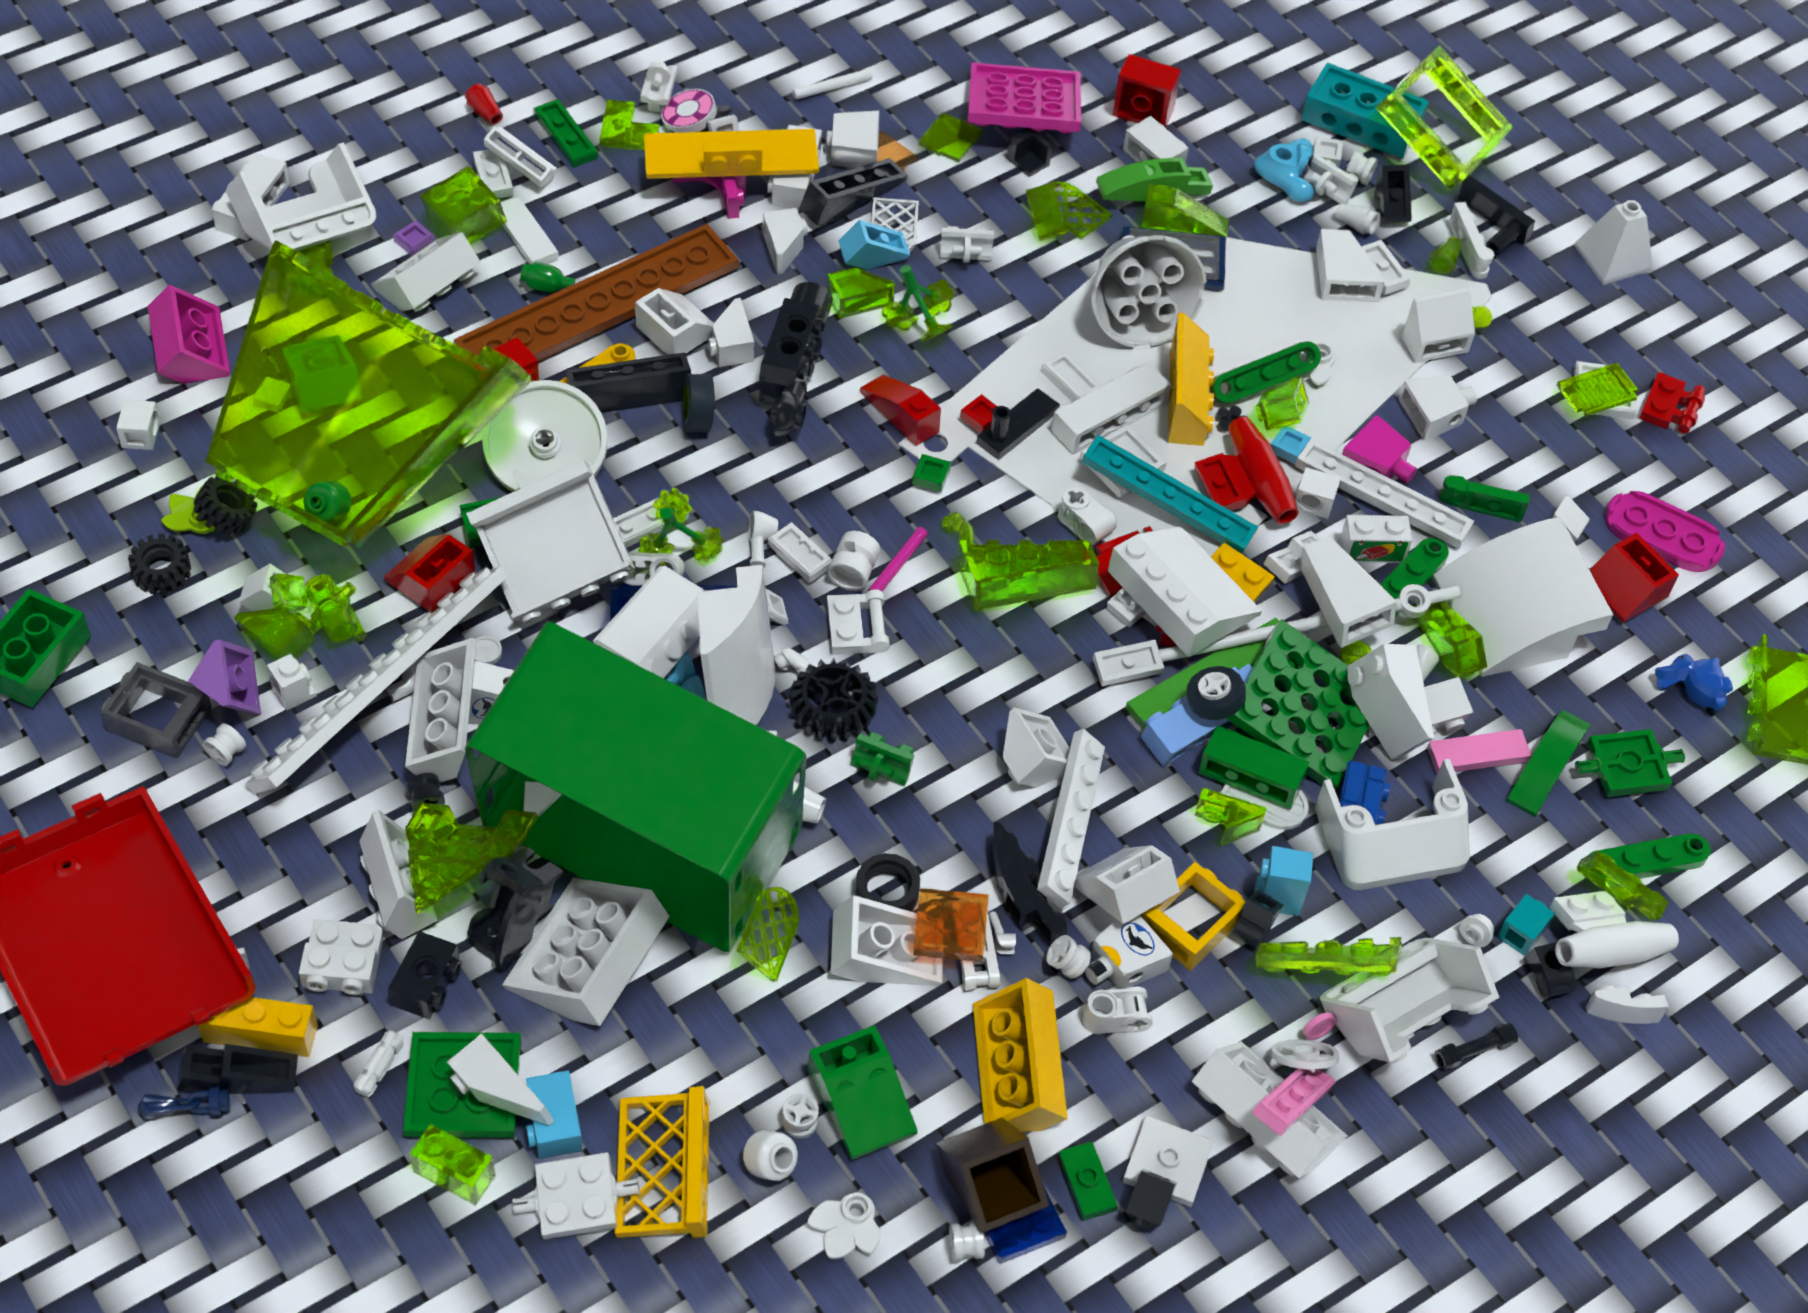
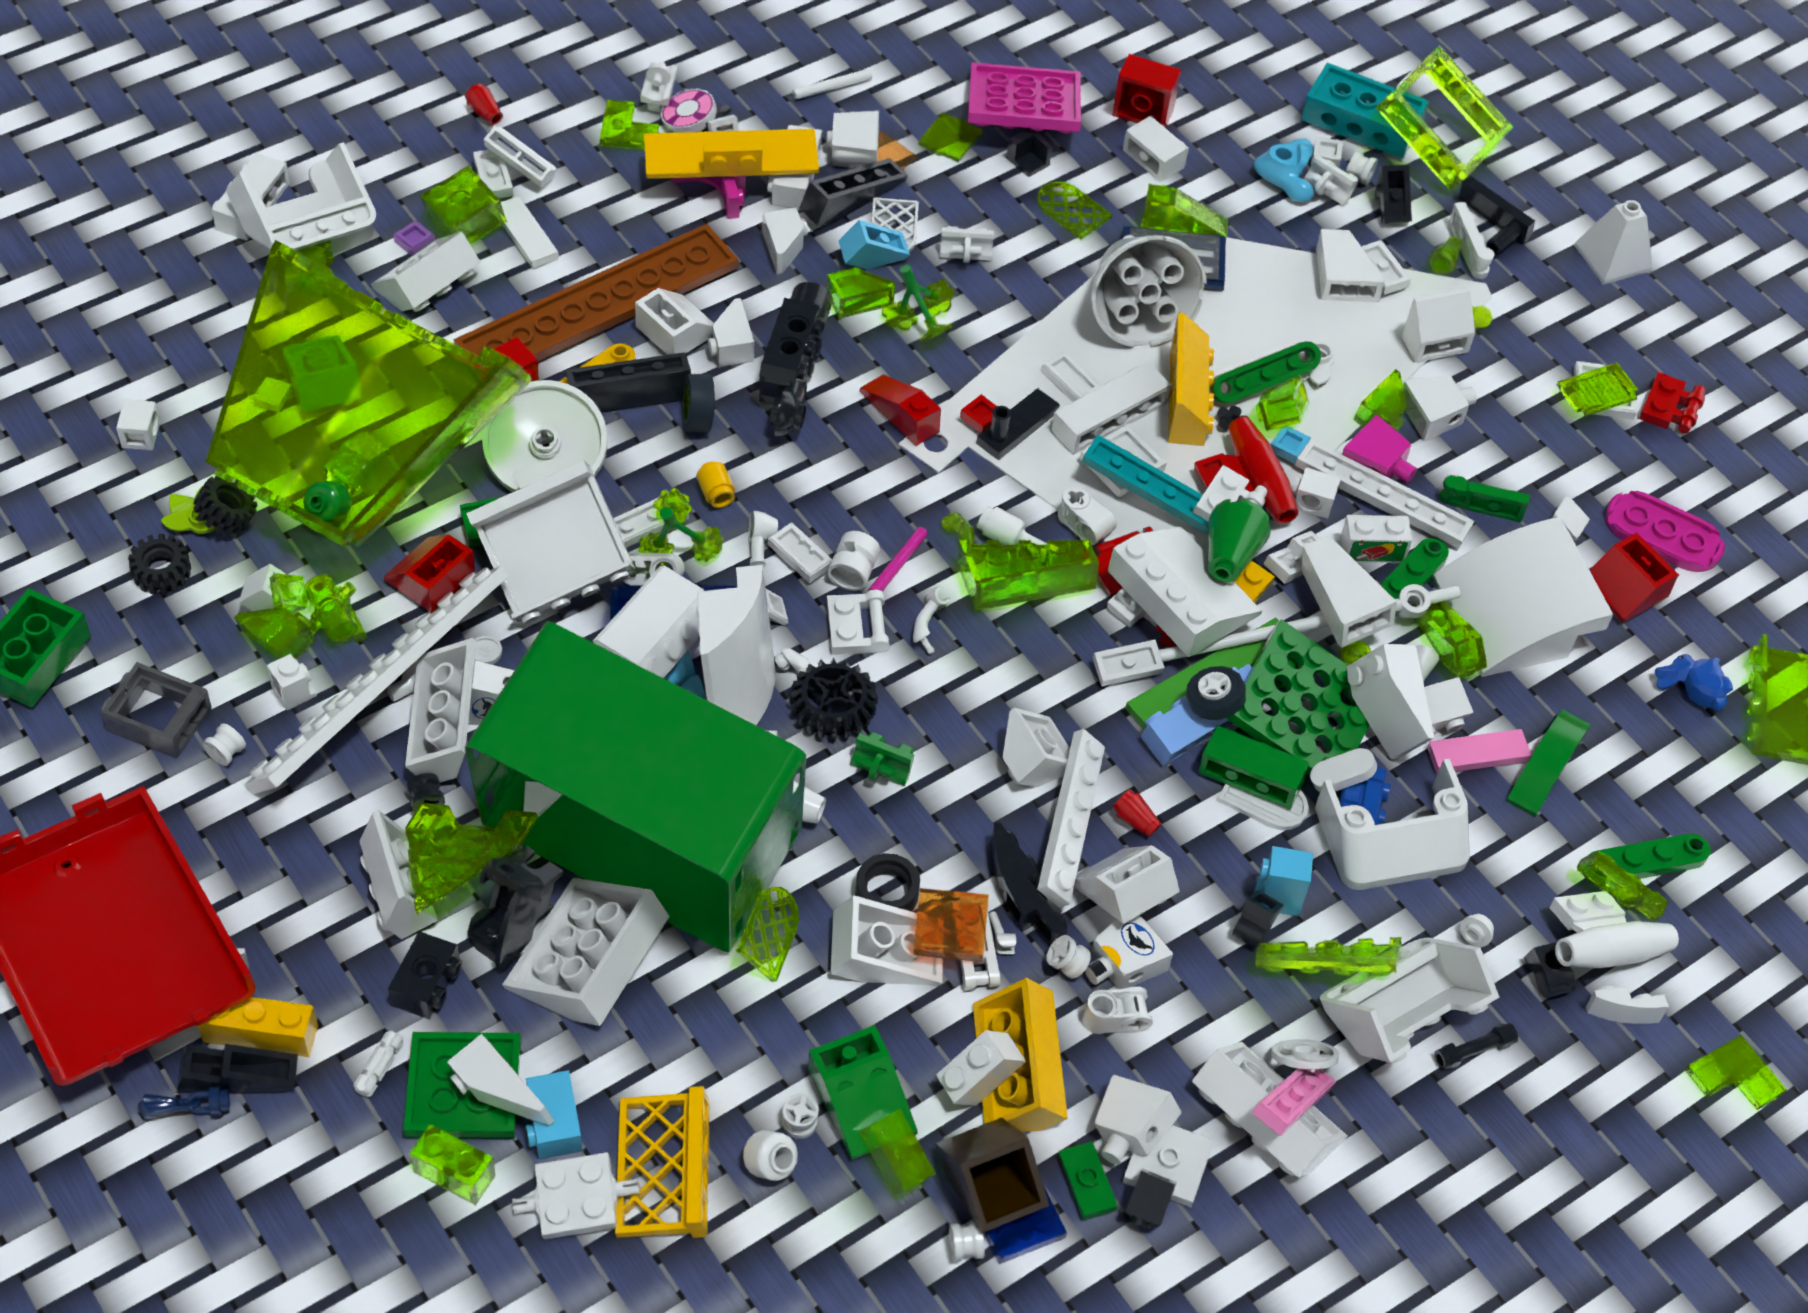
(187, 337): dark pink slope -> none
(229, 677): medium lavender slope -> none
(341, 957): white plate -> none
(355, 461): none -> clear neon green slope
(544, 277): green plant -> none
(565, 133): green tile -> none
(716, 484): none -> yellow brick
(844, 1230): white plate -> none
(897, 1152): none -> clear neon green brick
(923, 618): none -> white piece
(931, 473): green plate -> none
(980, 1068): none -> white brick
(1004, 527): none -> white piece
(1046, 211): clear neon green slope -> none
(1133, 179): bright green slope -> none
(1134, 1118): none -> white torso
(1136, 813): none -> red cone
(1183, 945): yellow window -> none
(1225, 486): none -> white plate
(1235, 537): none -> green cone
(1236, 814): clear neon green slope -> none
(1319, 1026): bright pink piece -> none
(1344, 769): none -> white tile
(1358, 217): white cone -> none
(1385, 401): none -> clear neon green slope
(1526, 925): teal brick -> none
(1629, 762): green plate -> none
(1736, 1064): none -> clear neon green tile

